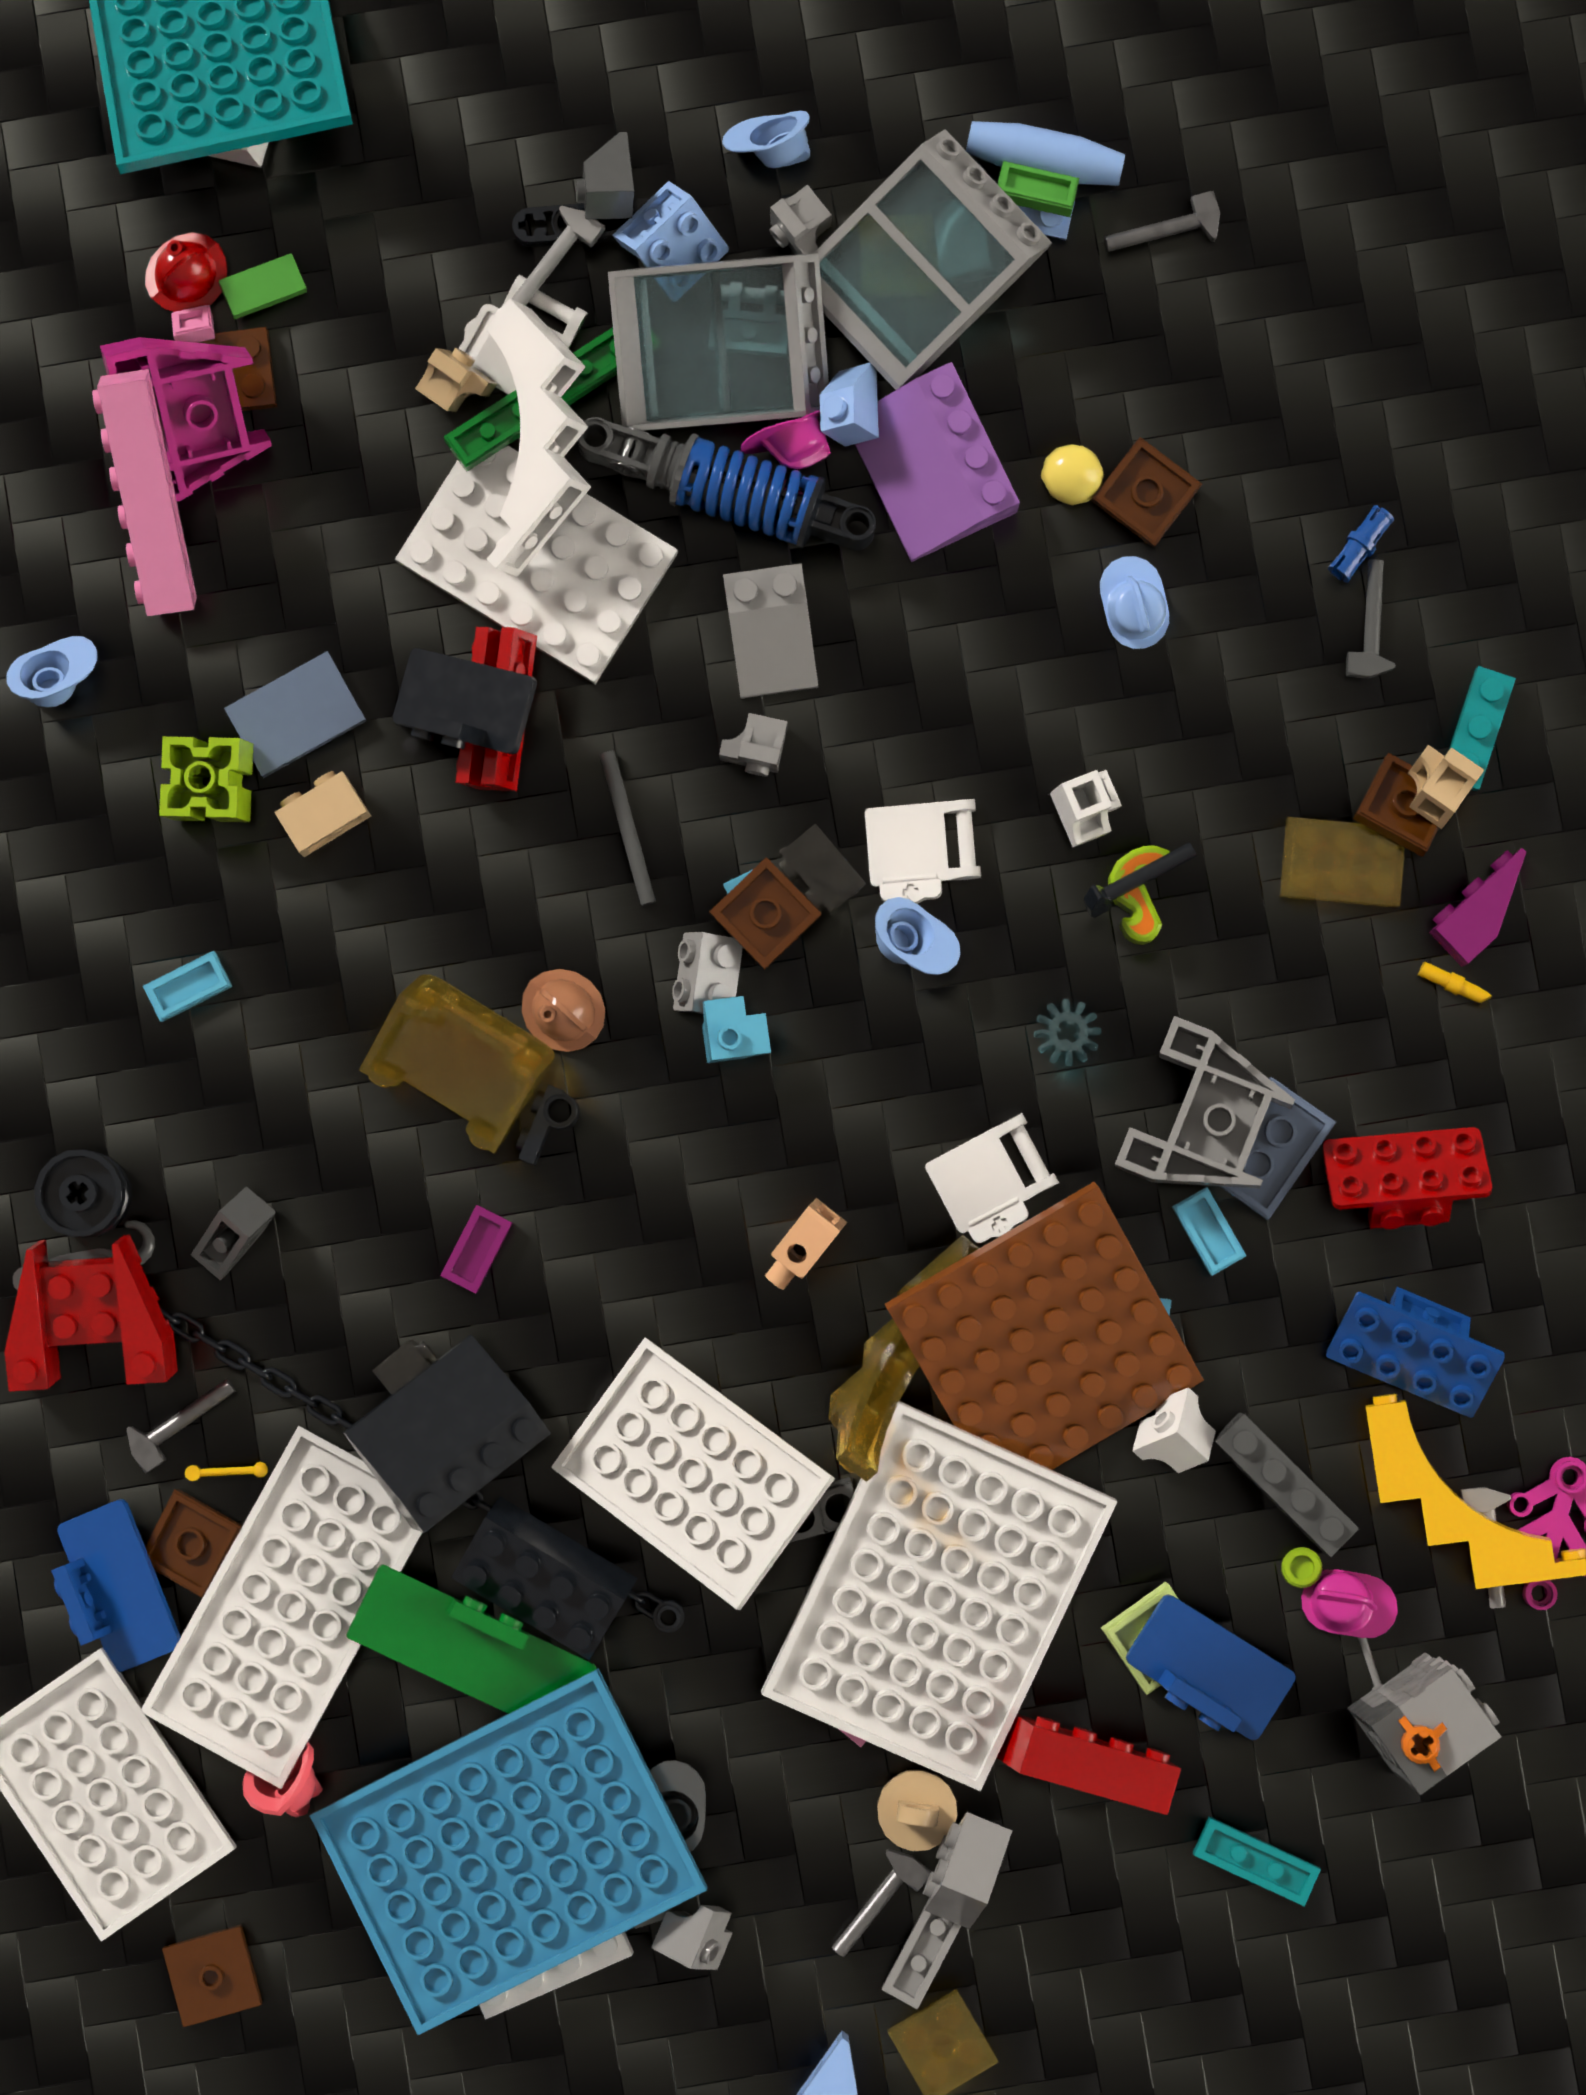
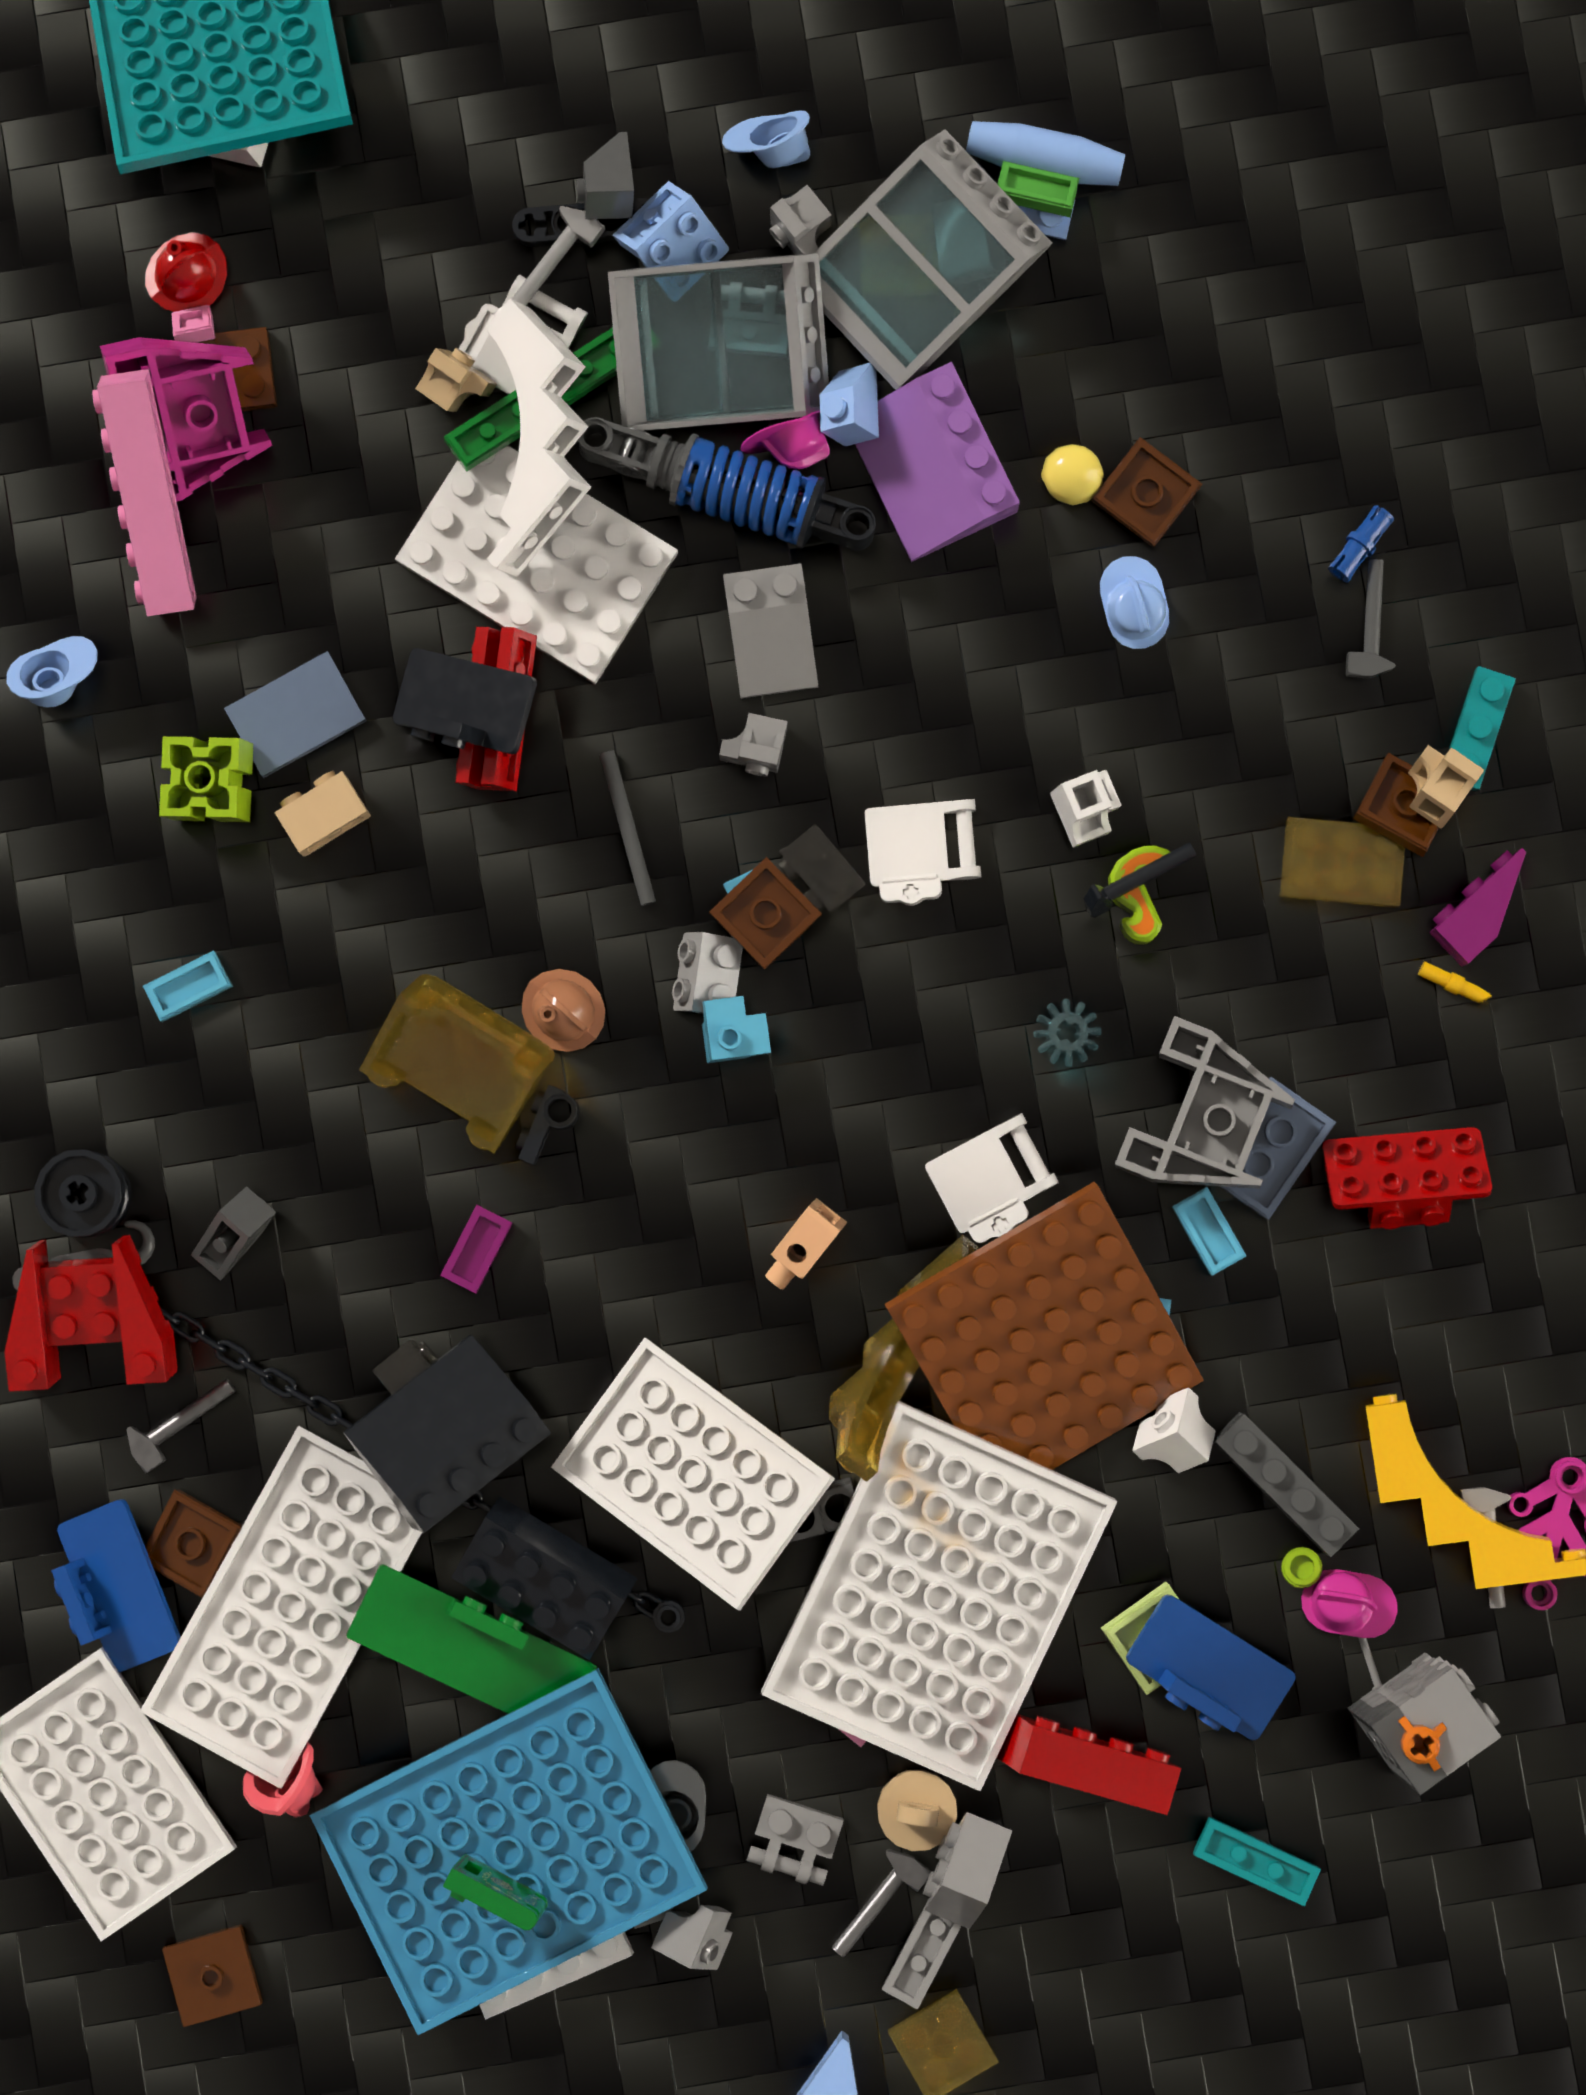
(194, 1472): yellow hinge -> none
(262, 286): bright green tile -> none
(495, 1892): none -> green container
(800, 1828): none -> light grey plate
(915, 937): light blue piece -> none
(1204, 216): flat silver piece -> none
(1417, 1349): blue bracket -> none

